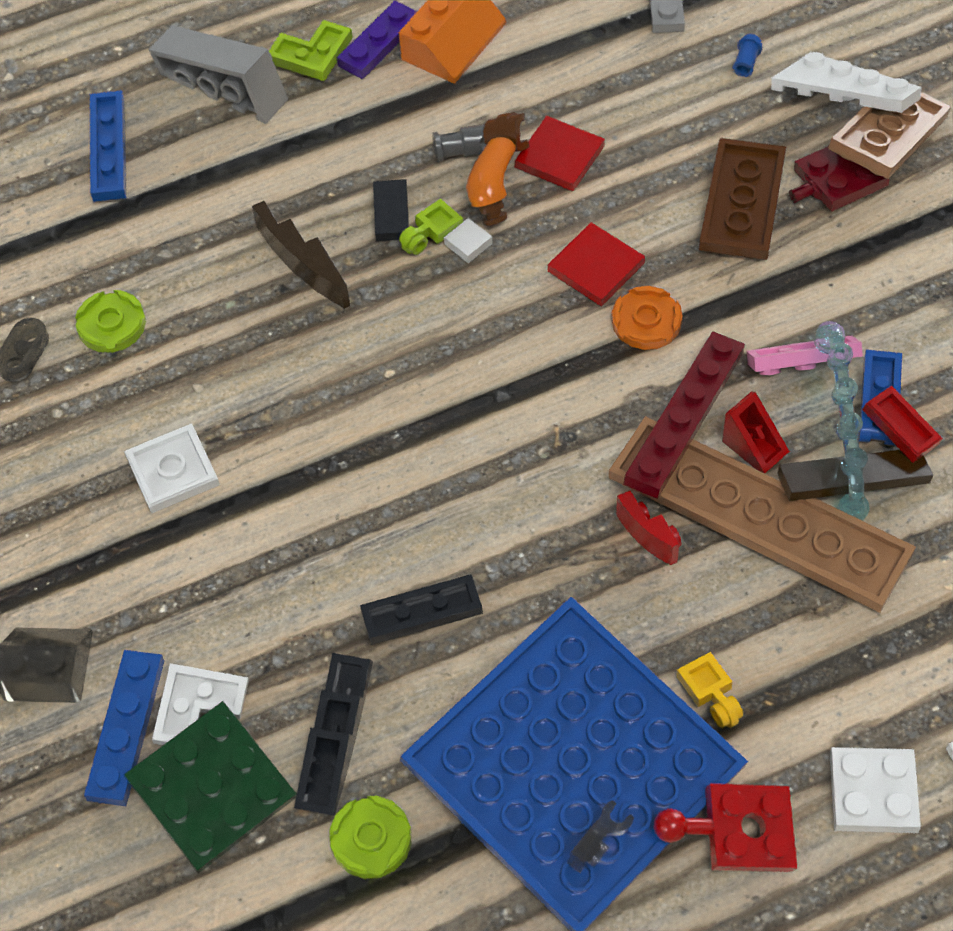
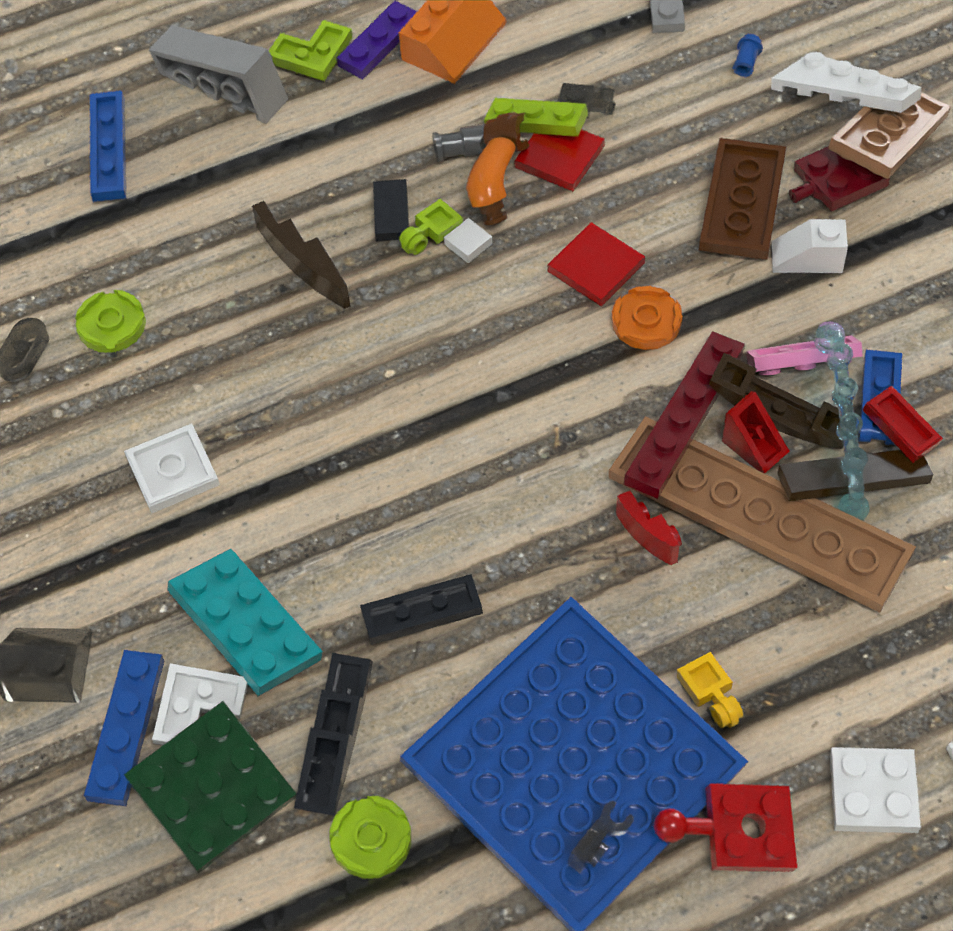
(244, 621): none -> teal plate
(542, 116): none -> lime plate
(596, 102): none -> clear smoke plate
(790, 414): none -> dark brown slope
(811, 248): none -> white slope

